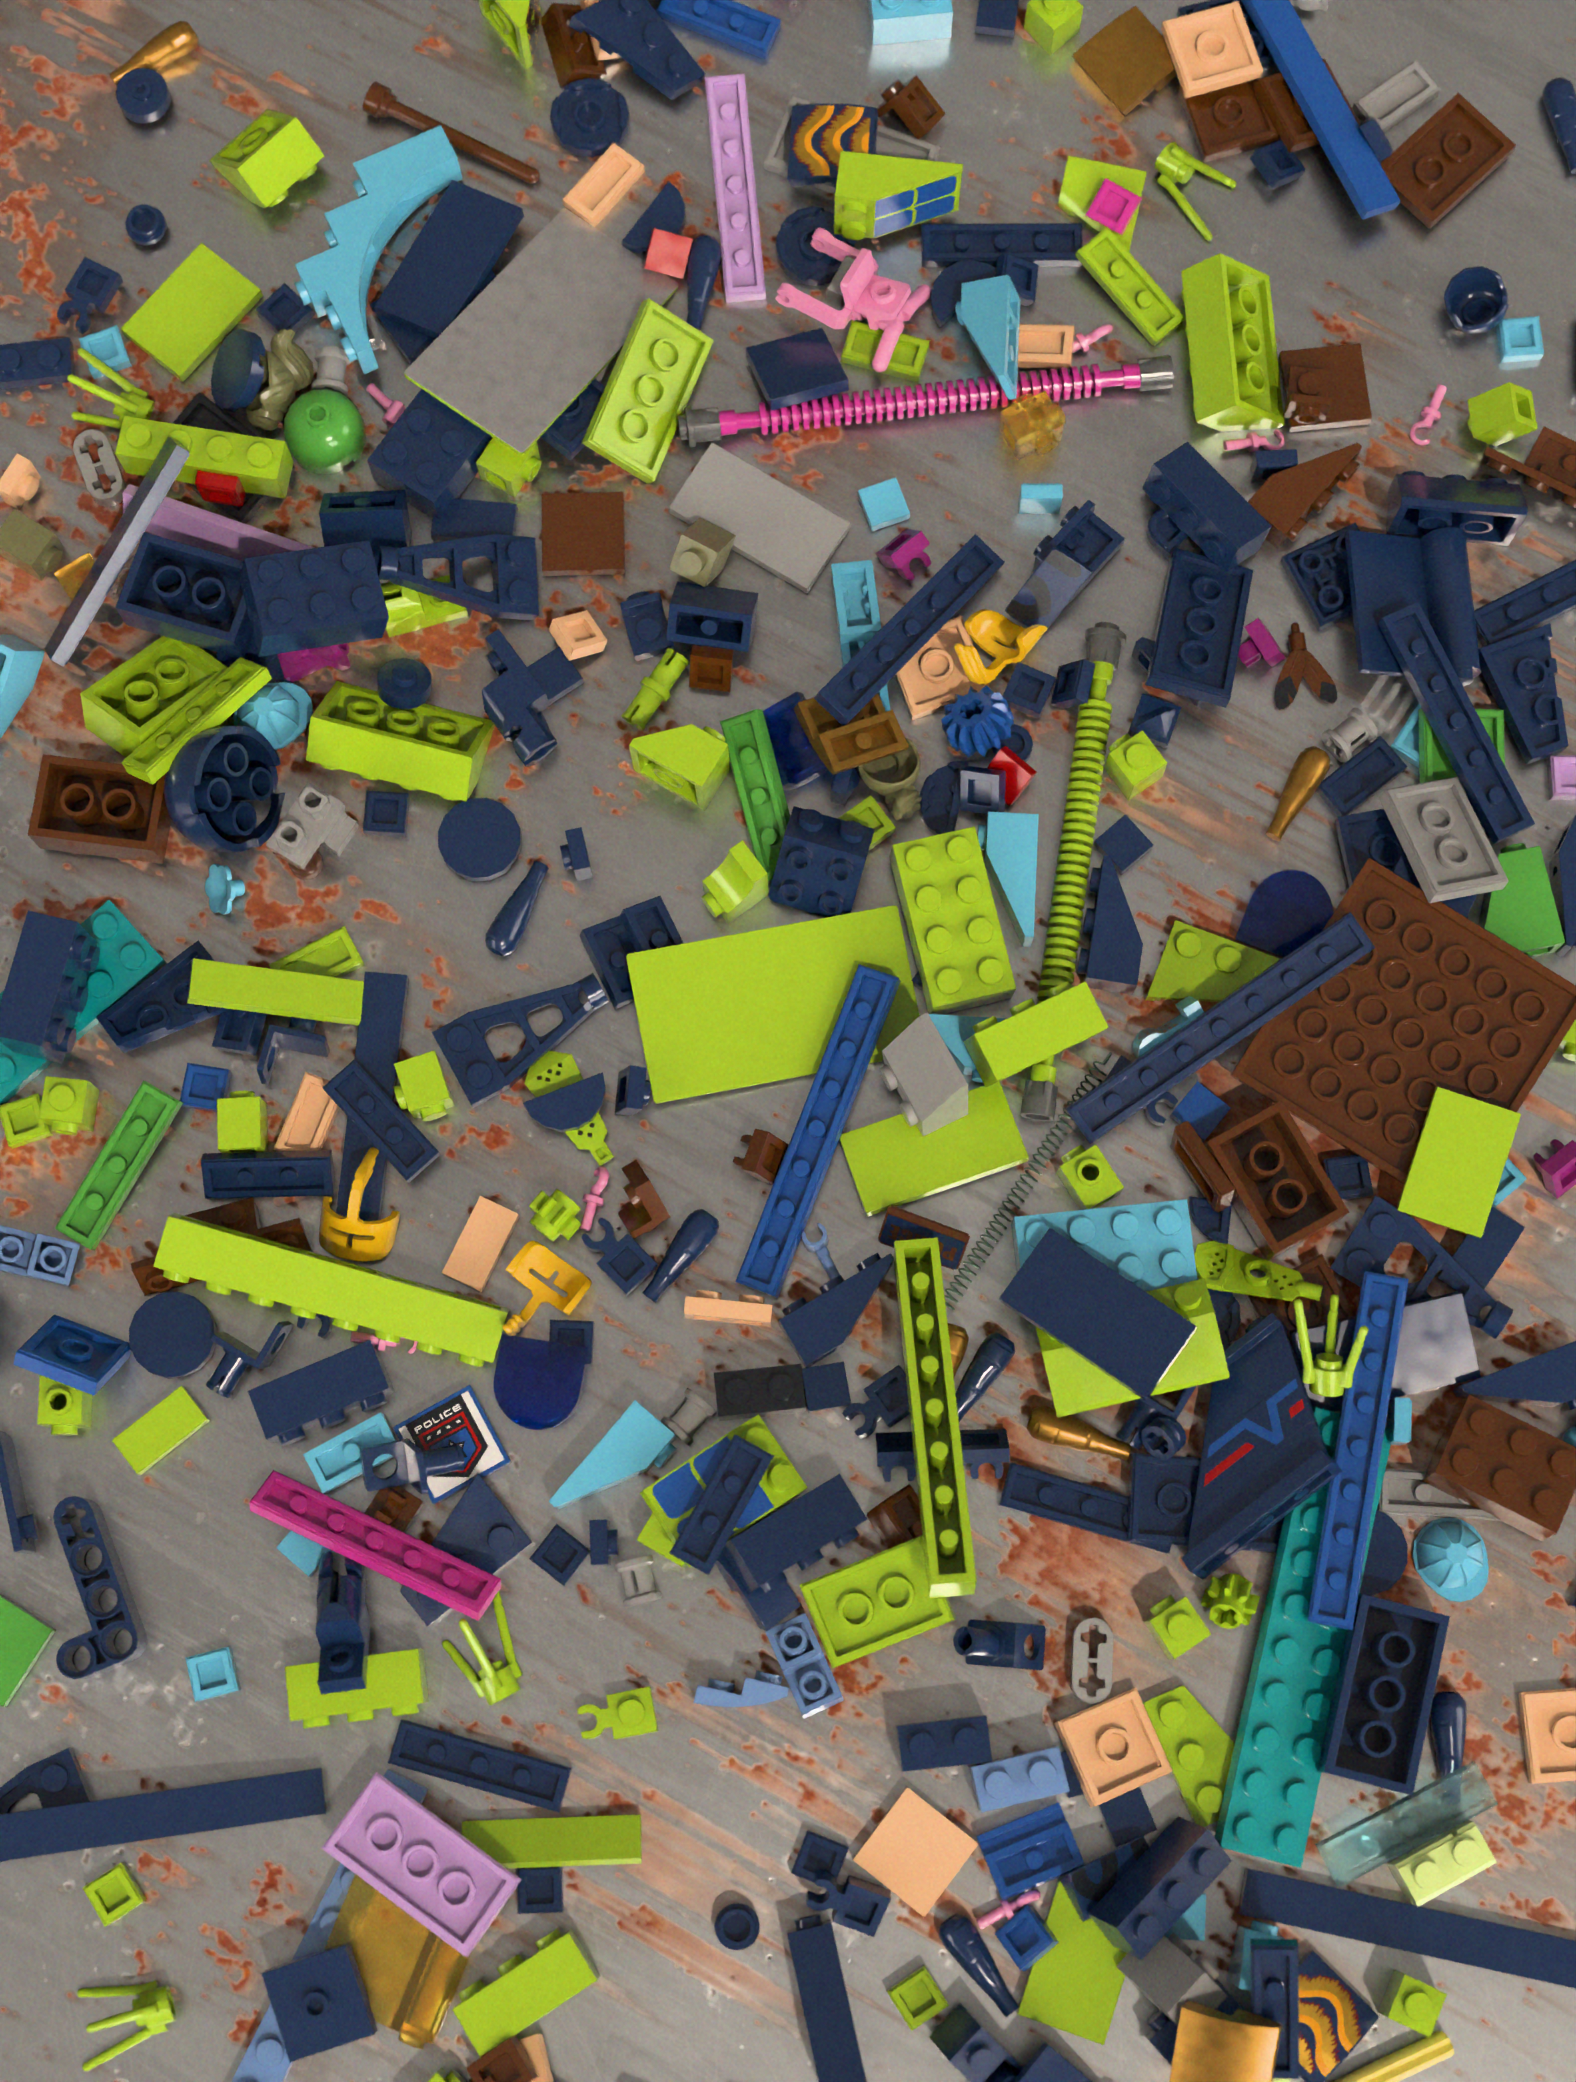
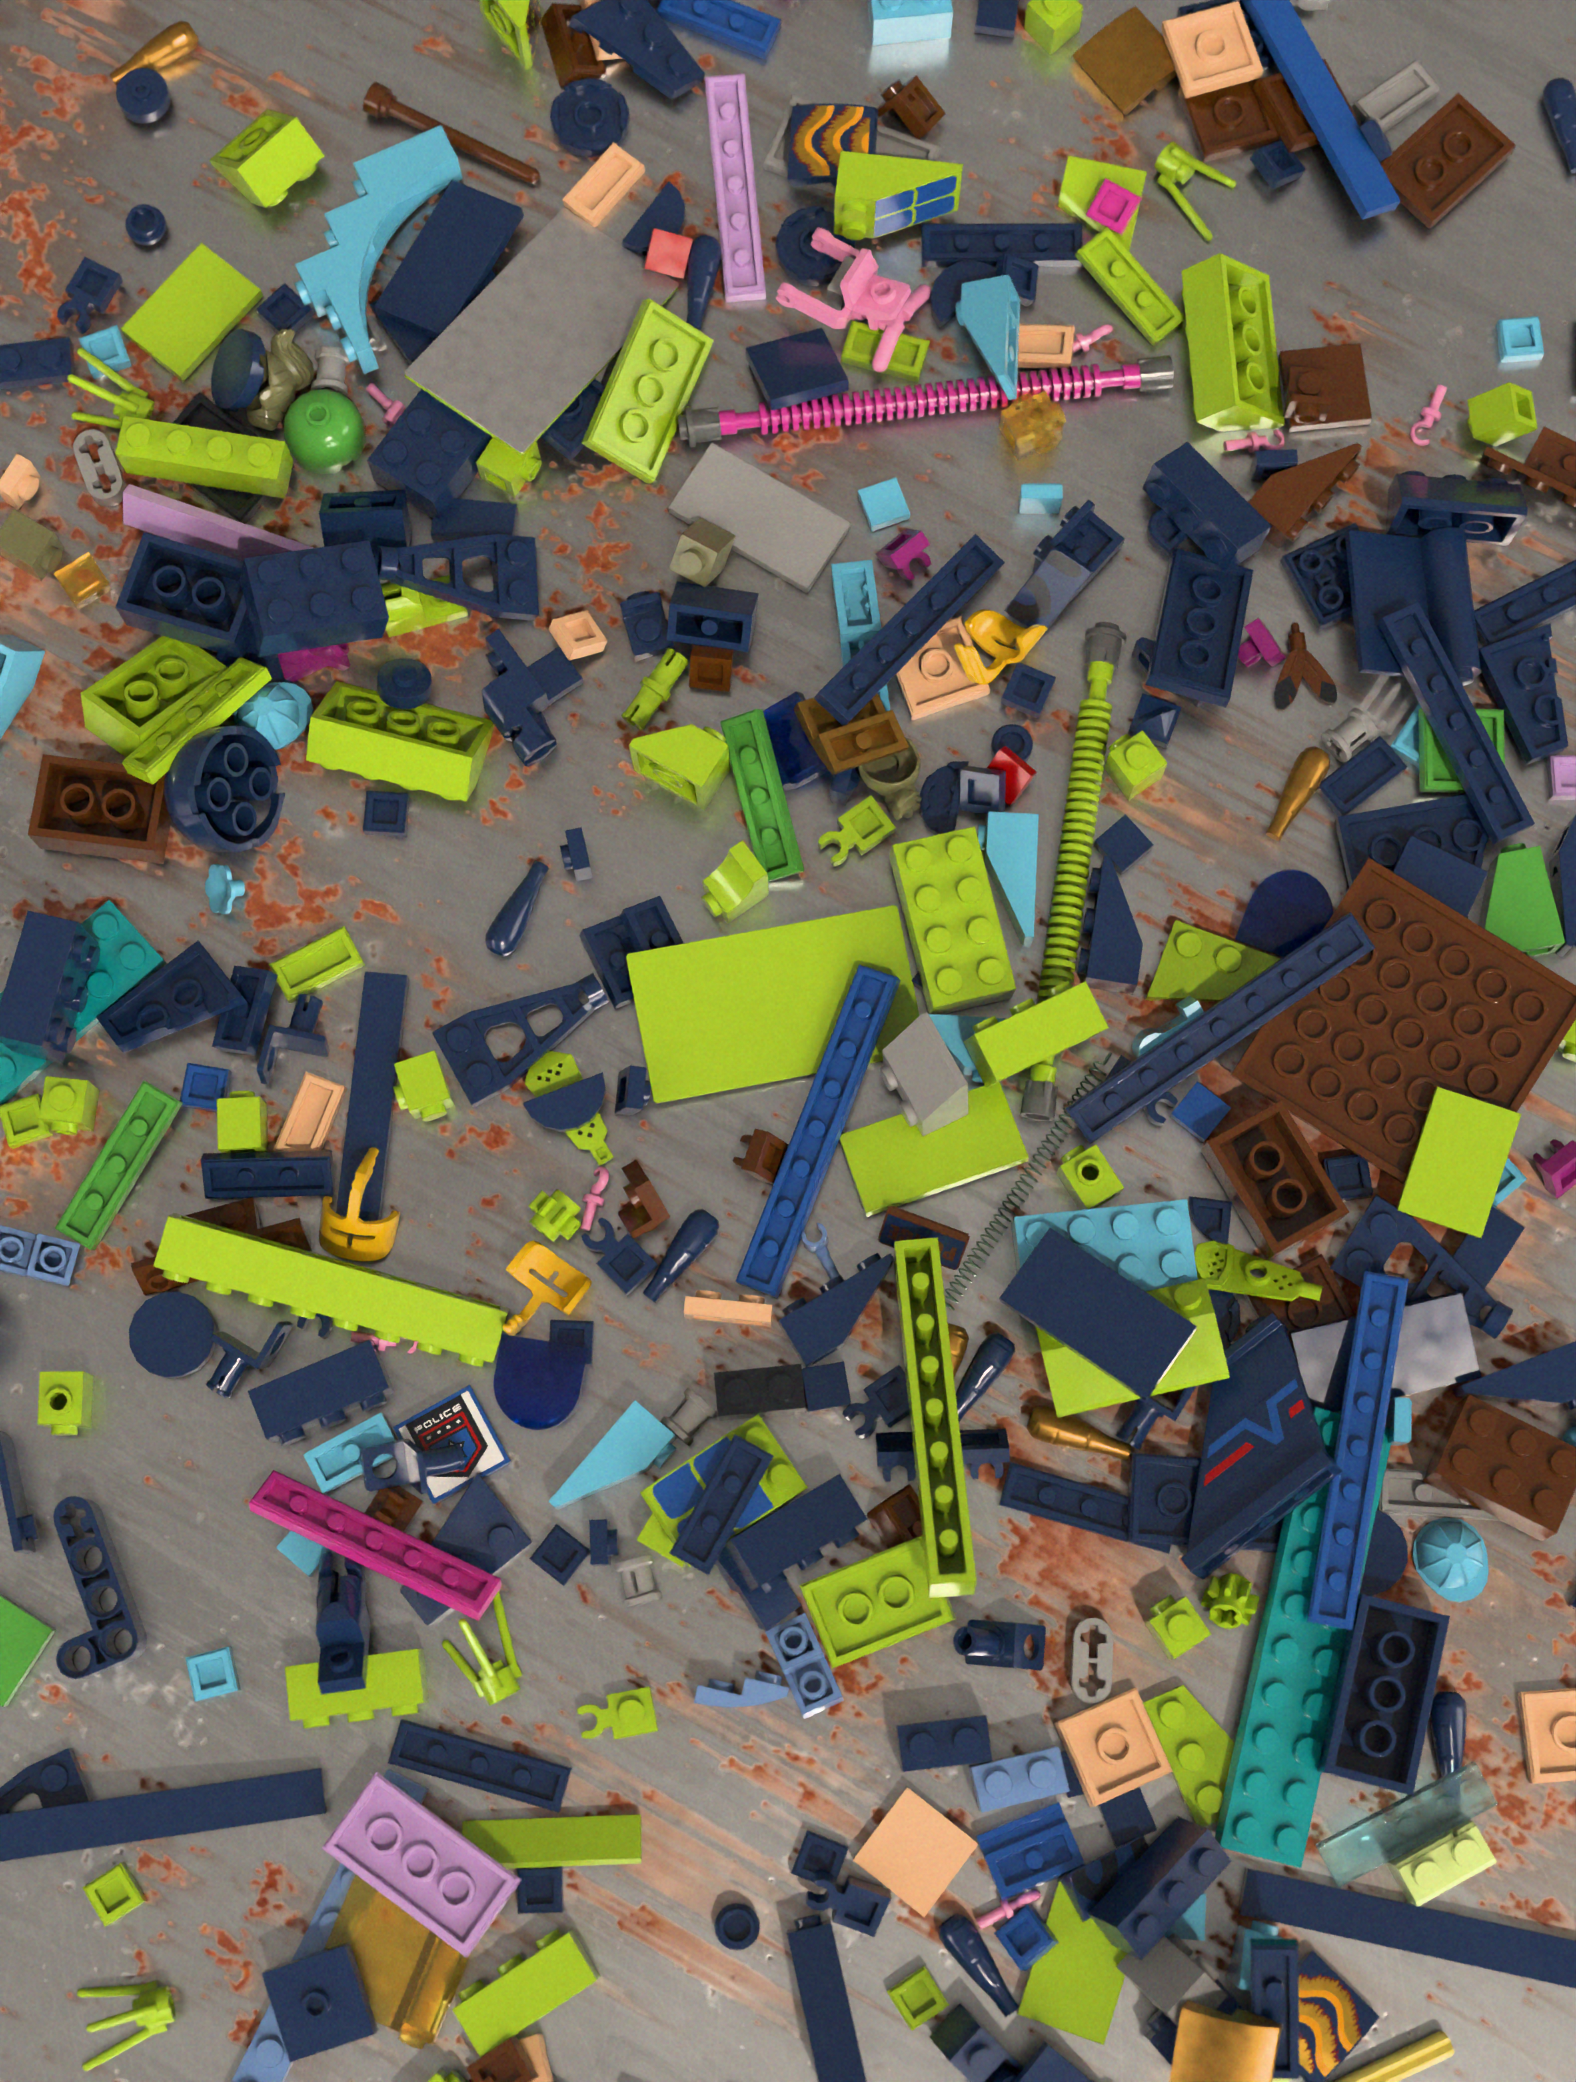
(73, 1354): blue tile -> none
(117, 551): tile -> none
(160, 1430): lime tile -> none
(220, 488): red tile -> none
(275, 992): lime tile -> none
(312, 822): light grey hips -> none
(381, 1121): dark blue tile -> none
(479, 839): dark blue tile -> none
(480, 1244): light nougat tile -> none
(583, 534): reddish brown tile -> none
(820, 863): dark blue bracket -> none
(977, 721): blue gear -> none
(1073, 684): dark blue tile -> none
(1156, 1444): dark blue bush -> none
(1202, 1167): reddish brown tile -> none
(1327, 1374): lime plant -> none
(1412, 2003): lime brick -> none
(1443, 839): light grey tile -> none
(1476, 300): dark blue hair -> none

